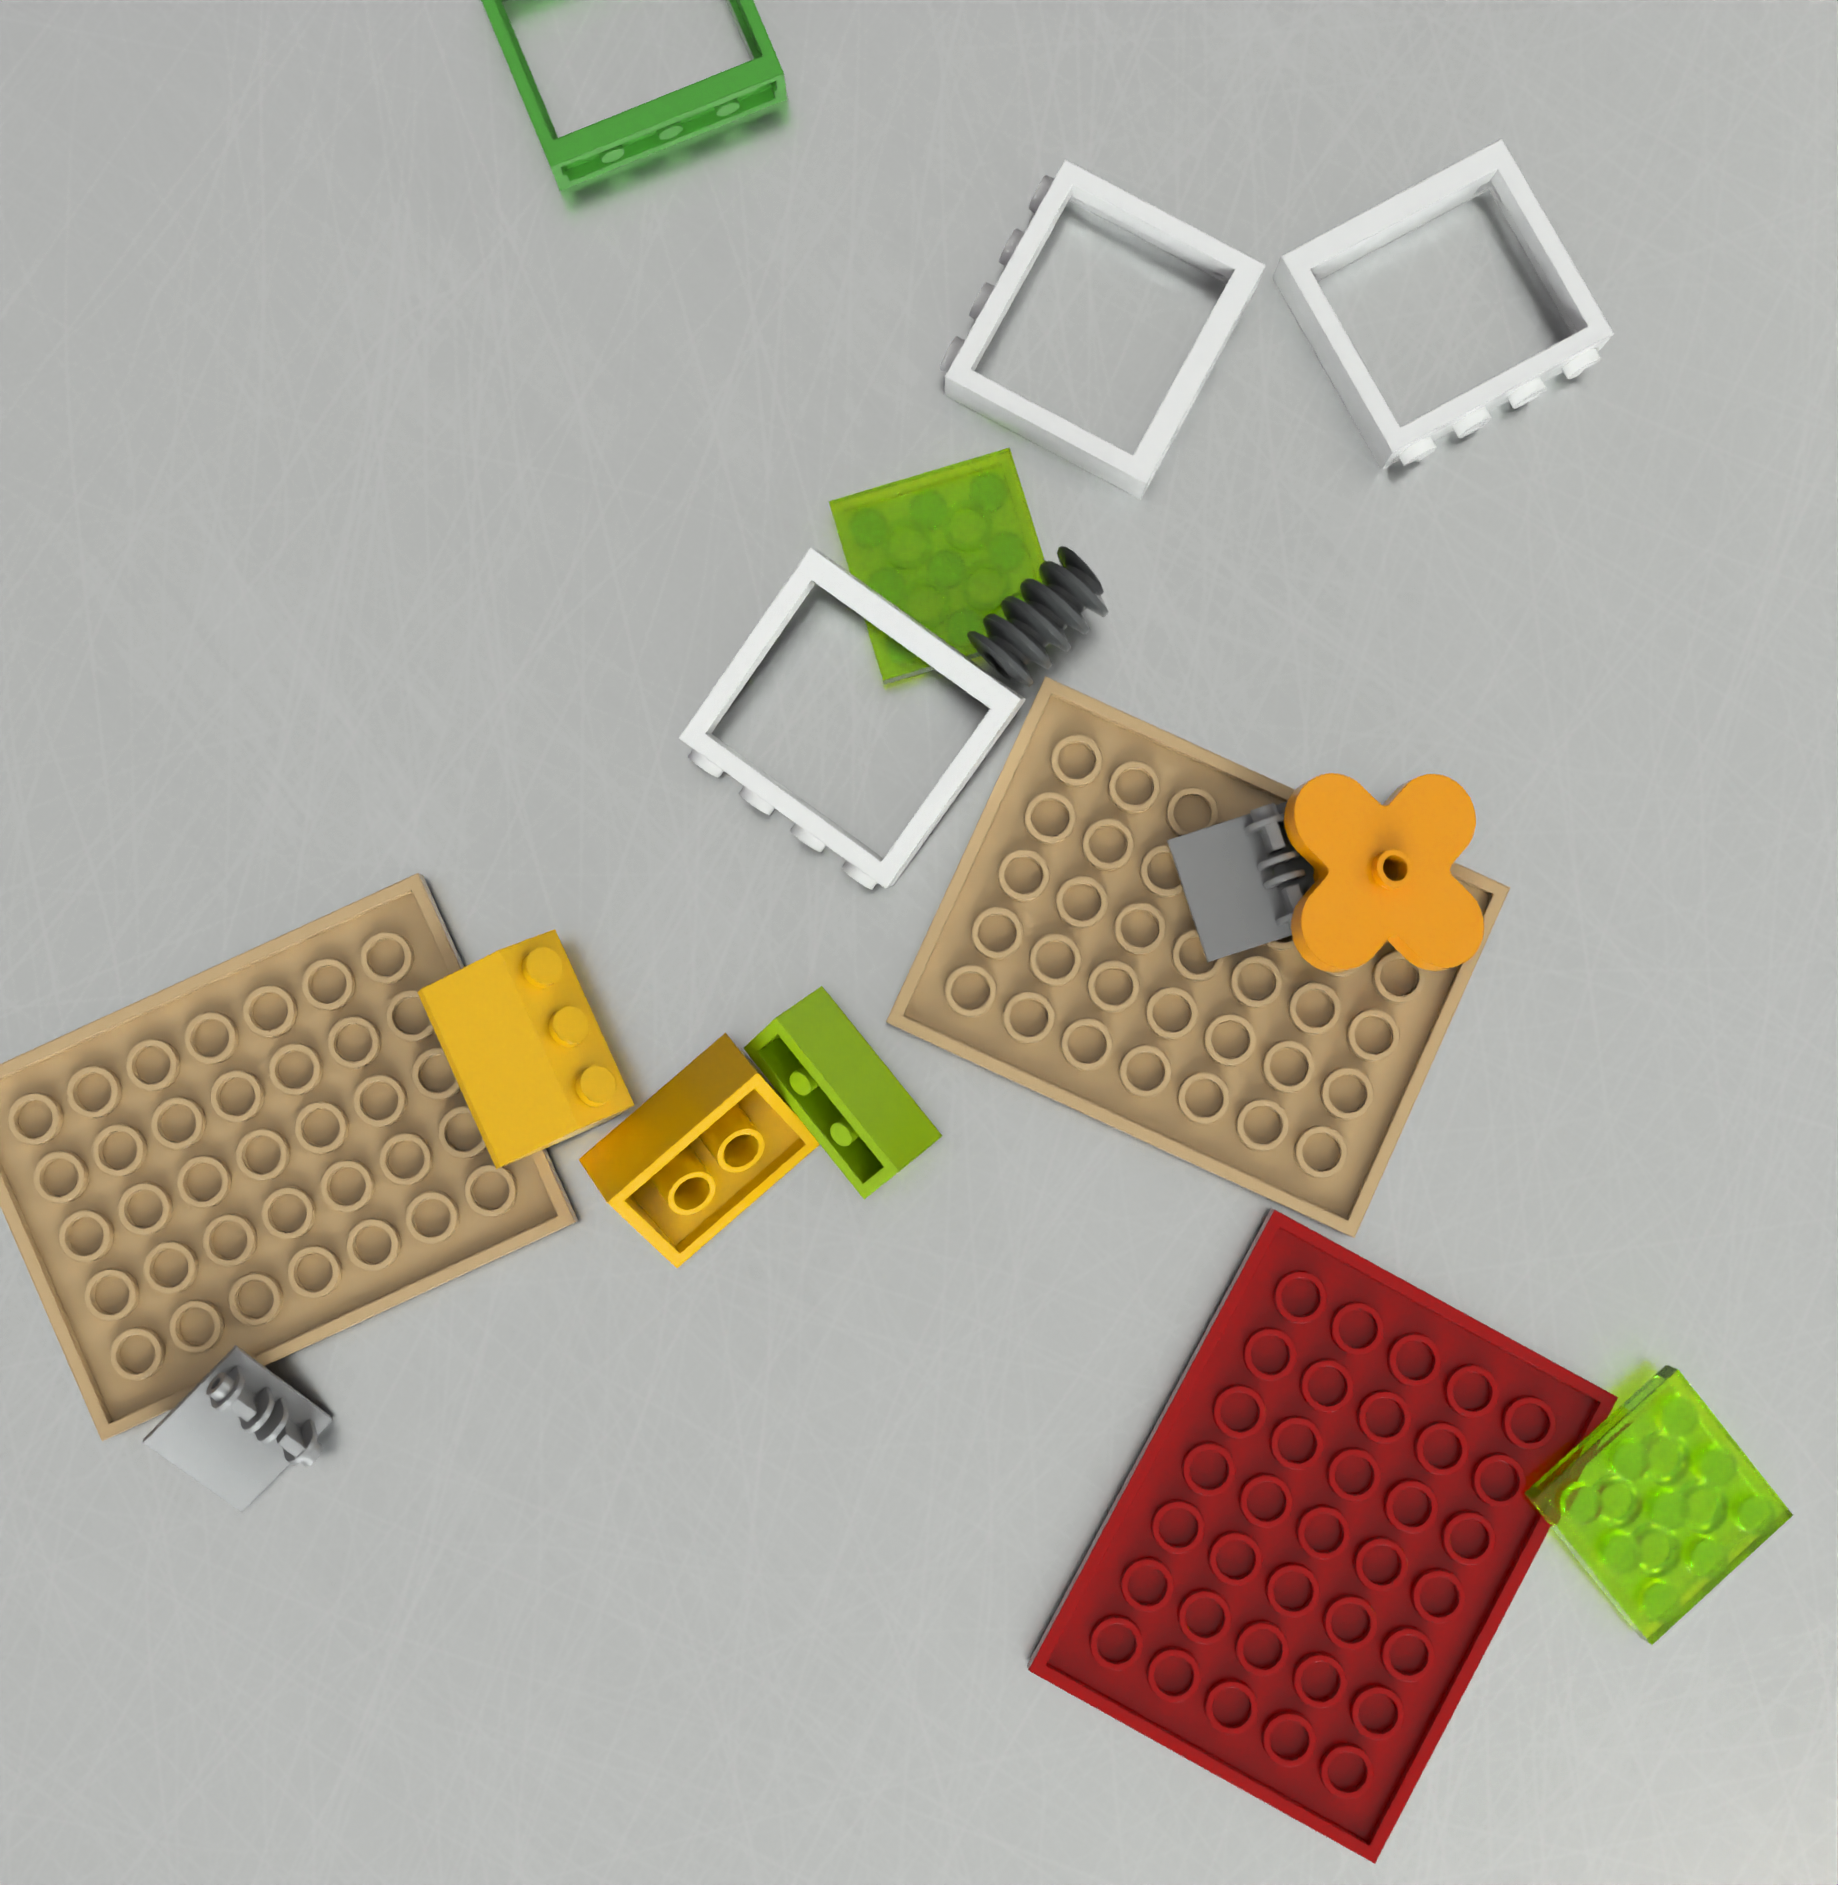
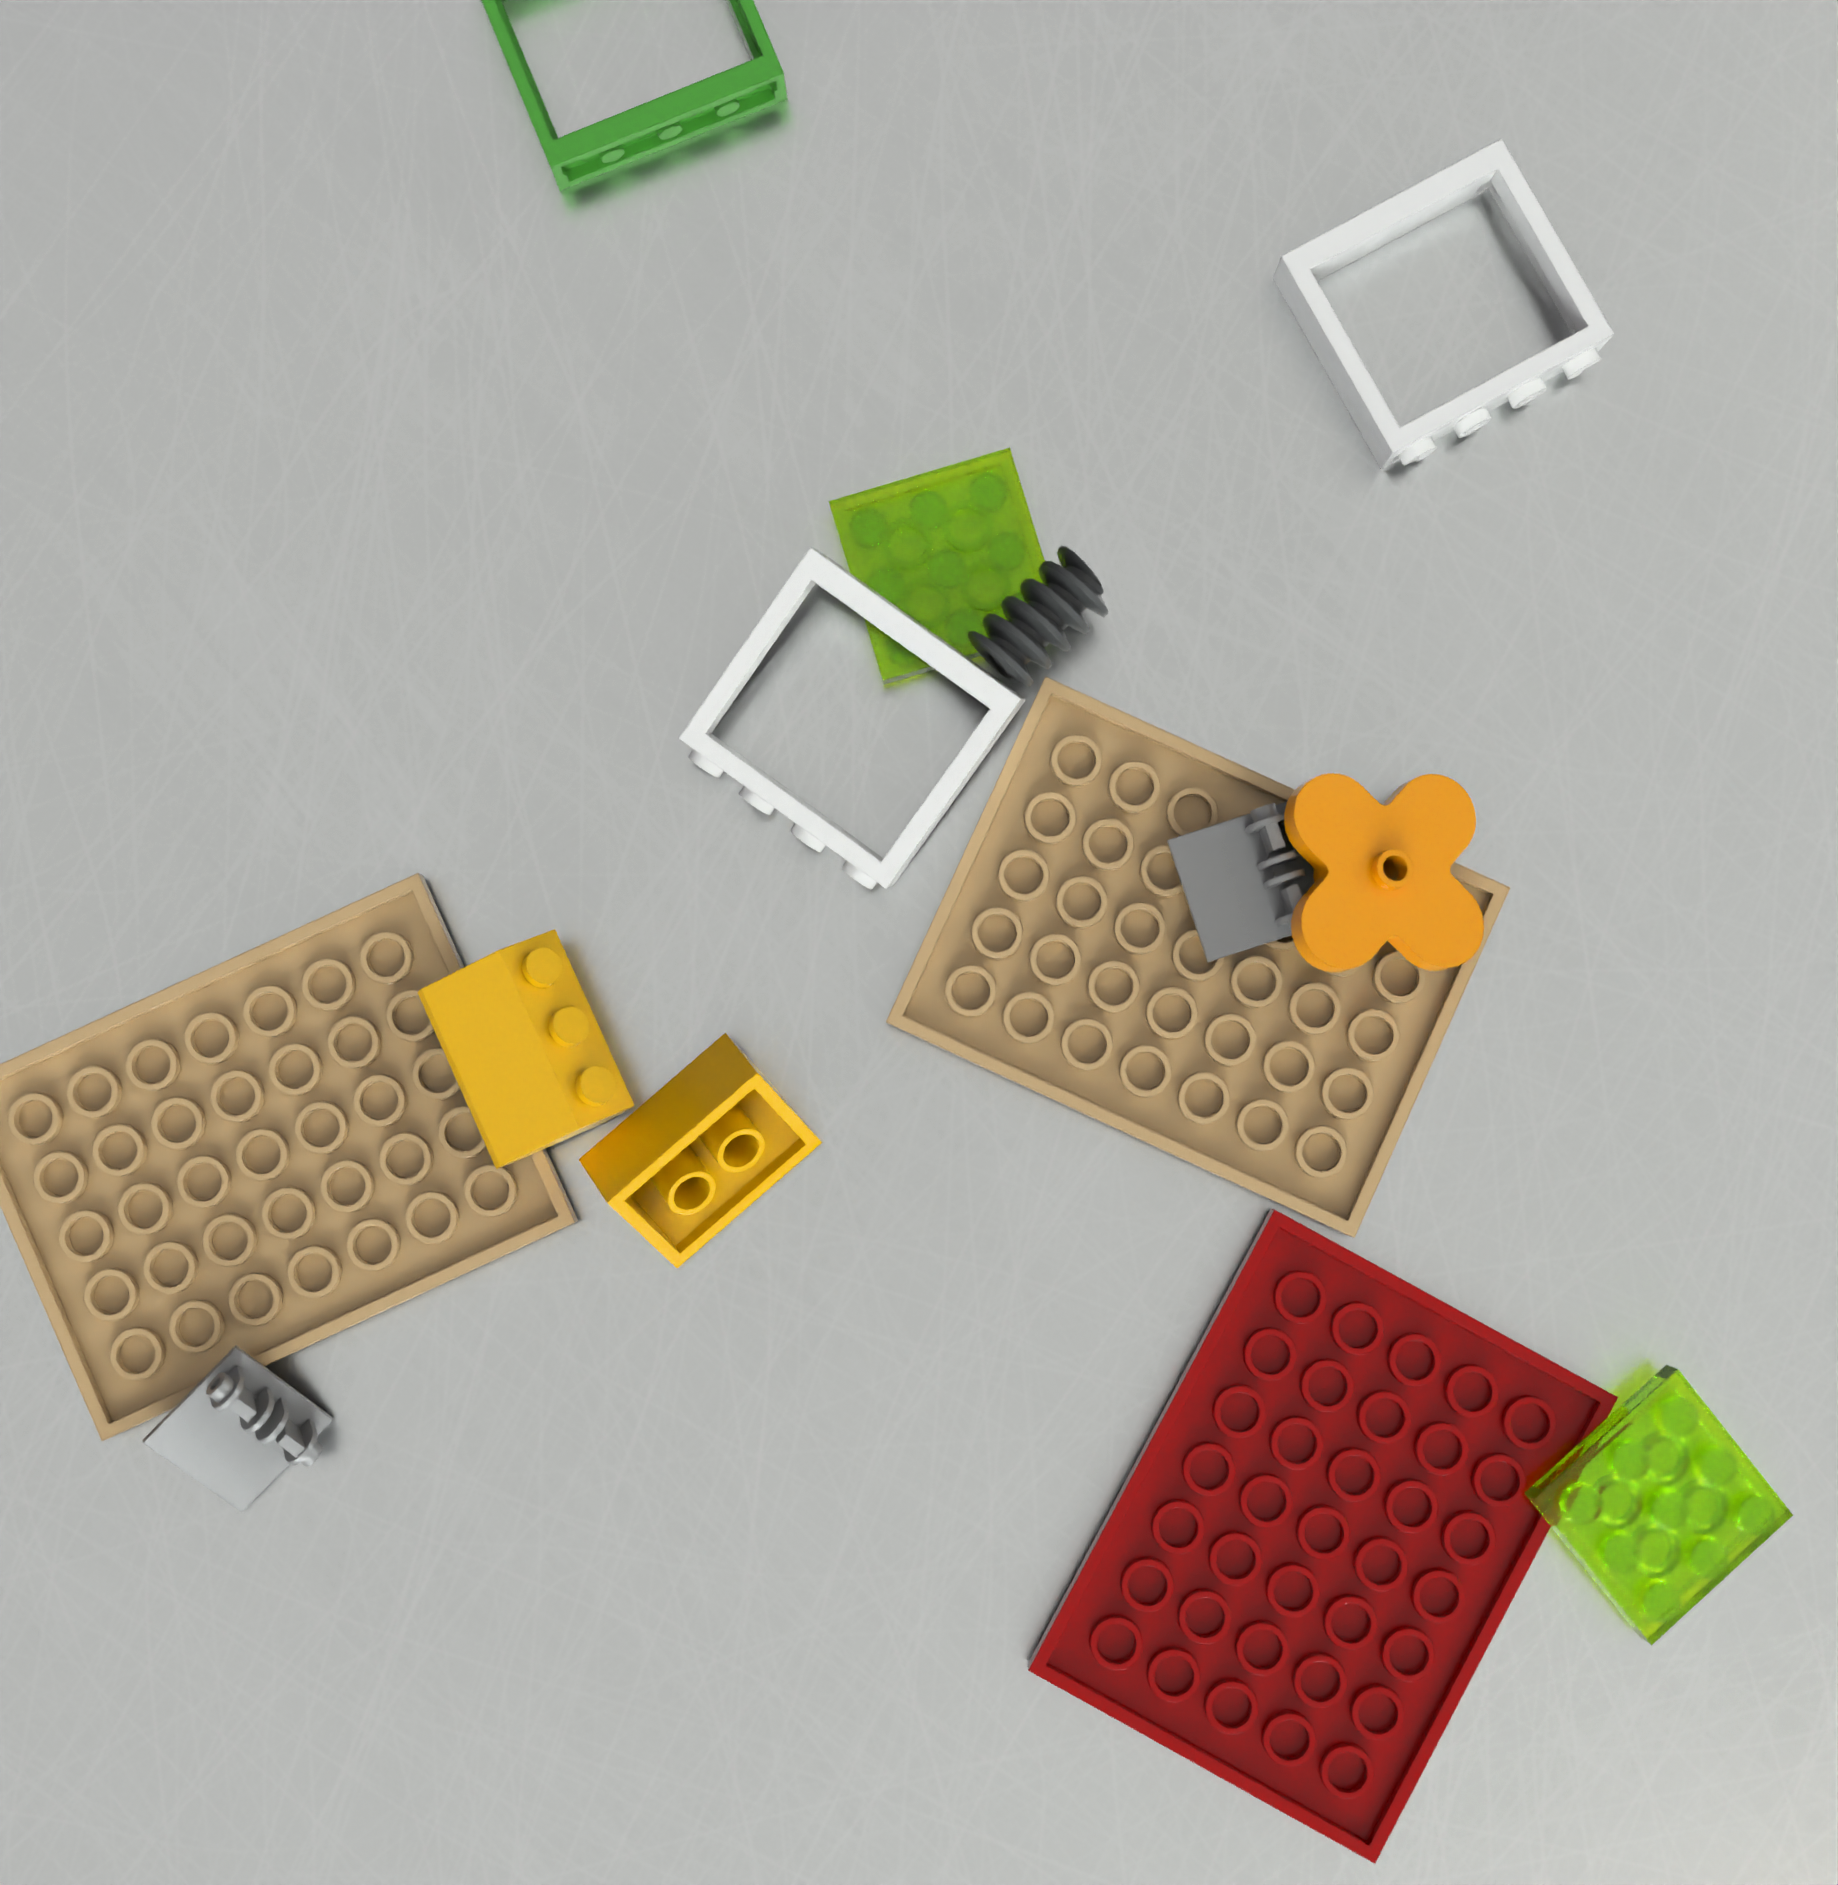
(842, 1091): lime brick -> none
(1040, 425): white window -> none

